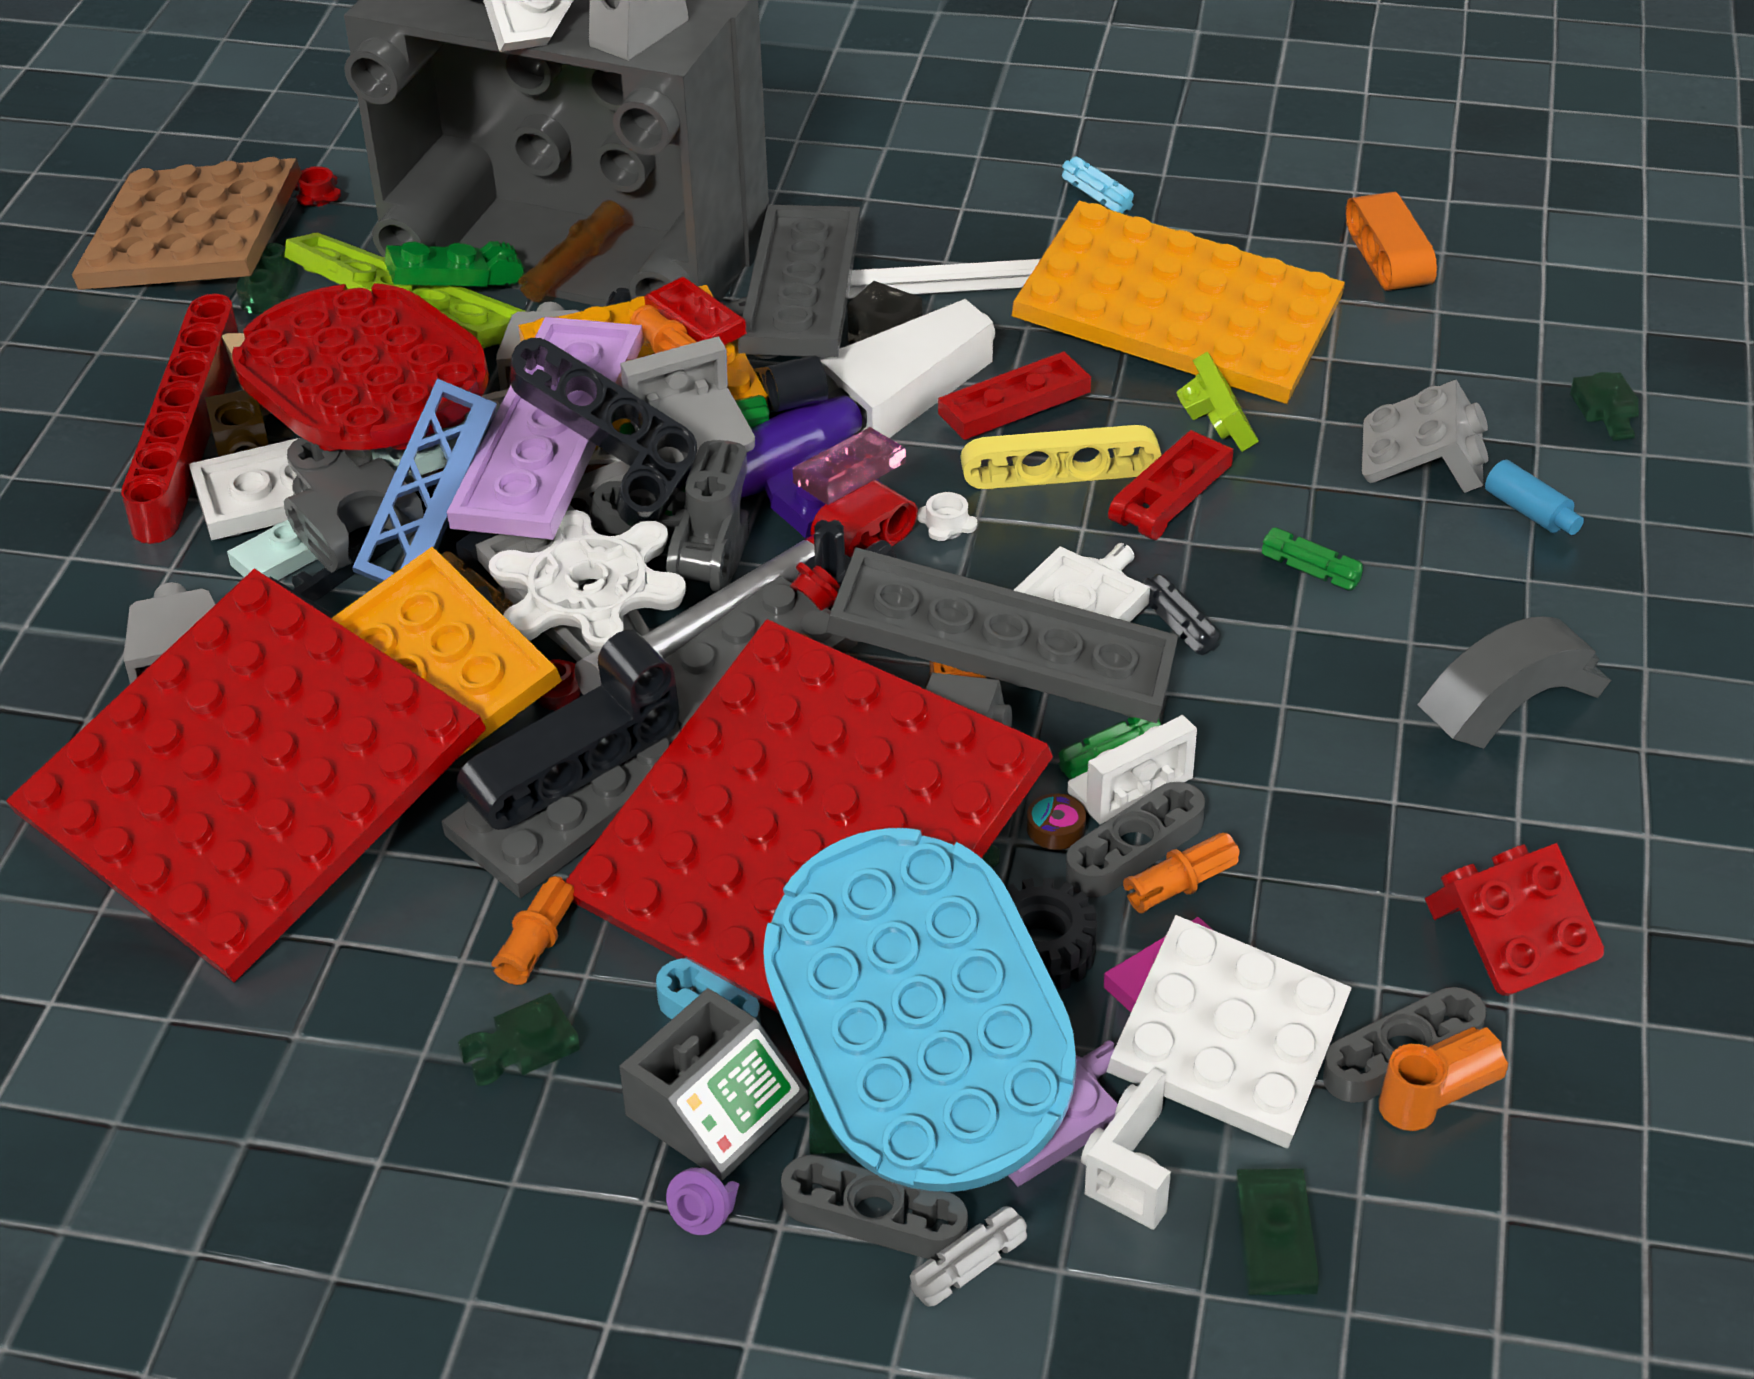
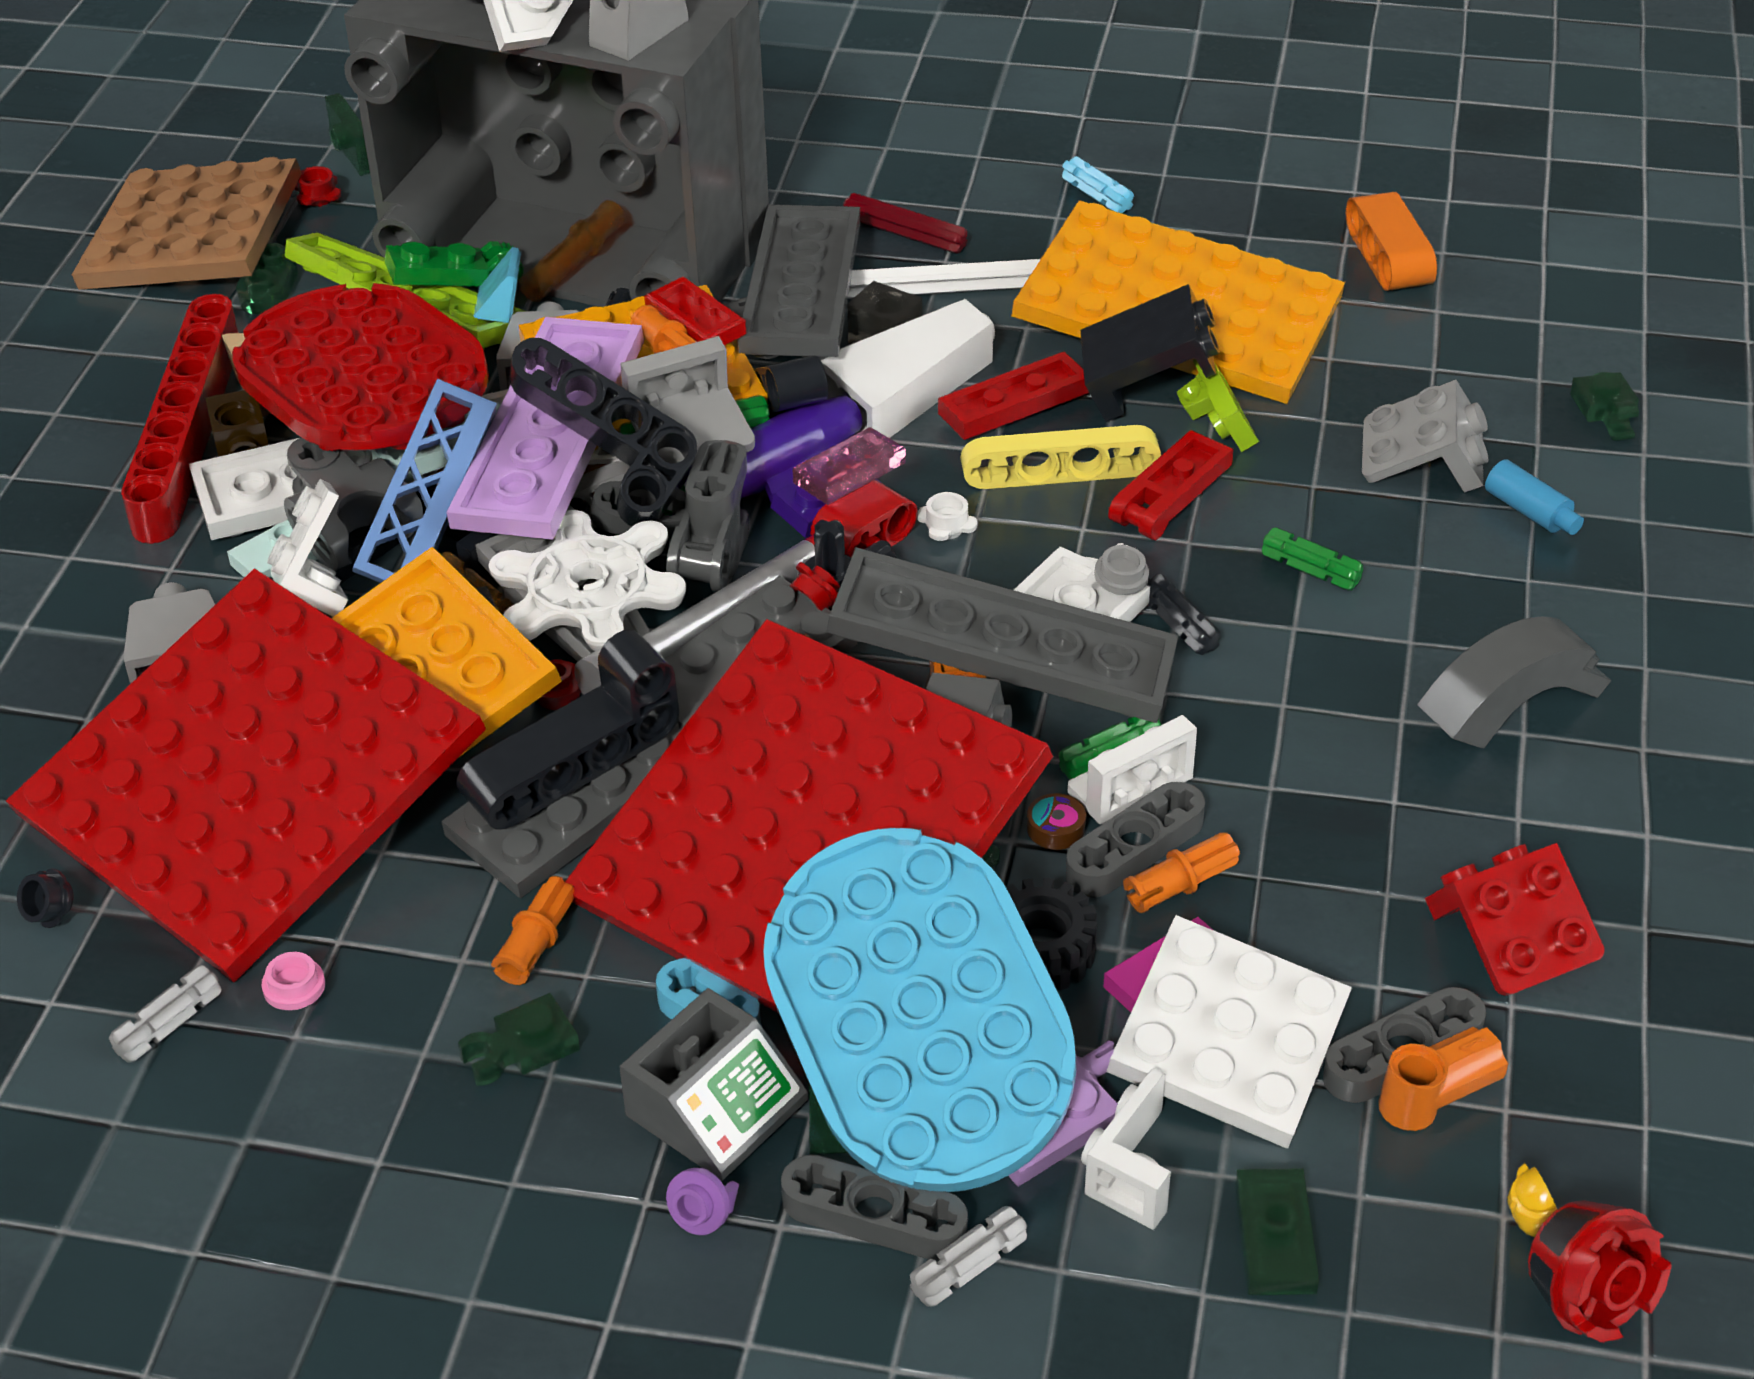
(45, 897): none -> black plate
(165, 1013): none -> light grey axle
(289, 559): none -> white bracket
(292, 981): none -> bright pink plate
(347, 132): none -> clear green plate
(498, 291): none -> medium azure slope
(909, 223): none -> dark red axle
(1122, 570): none -> light grey plate
(1145, 343): none -> black panel
(1530, 1200): none -> yellow animal
(1598, 1267): none -> red cone

